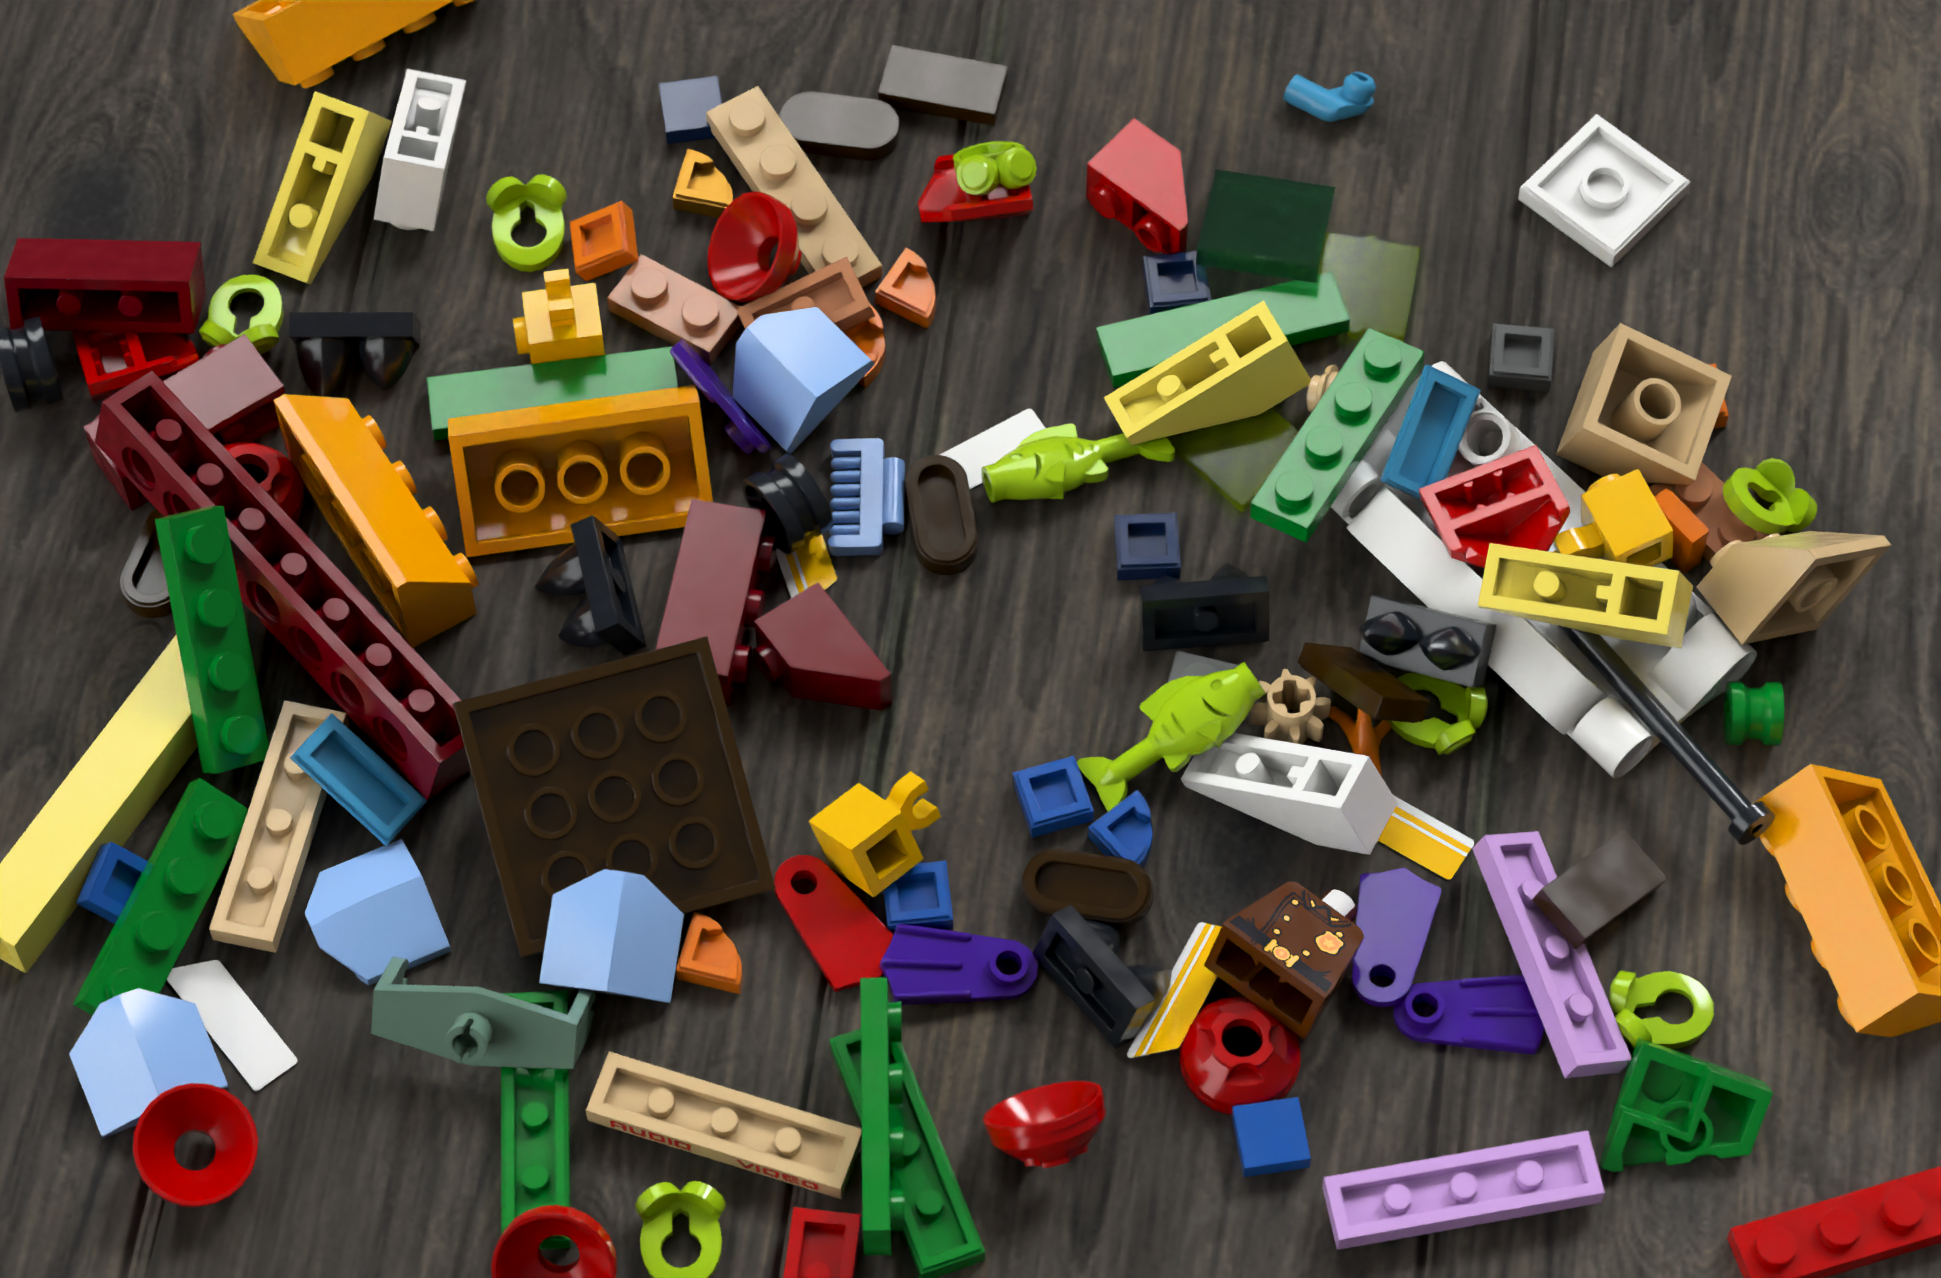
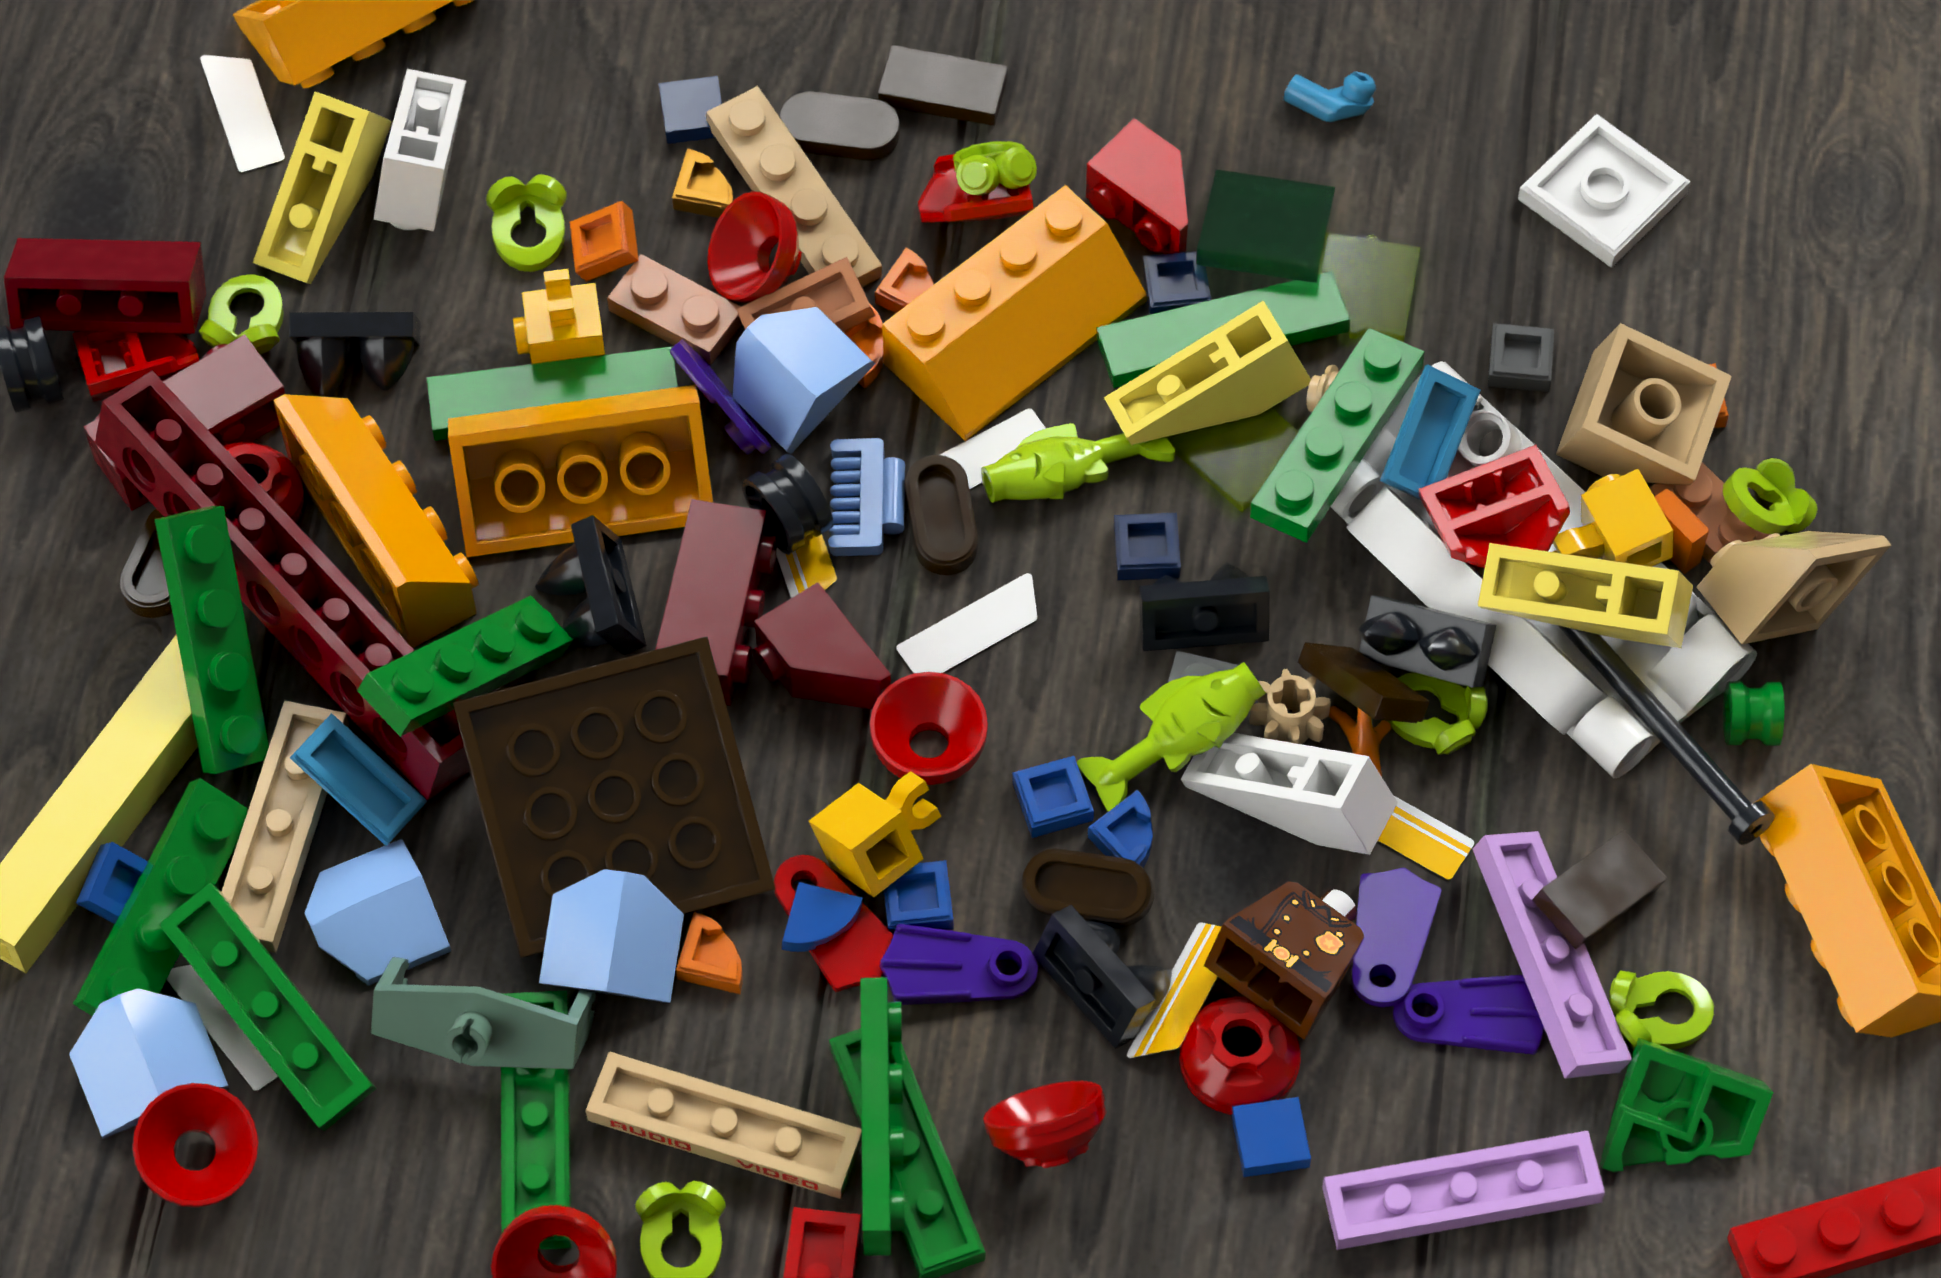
(243, 111): none -> white sticker
(267, 1006): none -> green plate
(464, 665): none -> green plate
(818, 917): none -> blue tile
(935, 704): none -> red piece
(972, 628): none -> white sticker
(1012, 313): none -> light orange slope

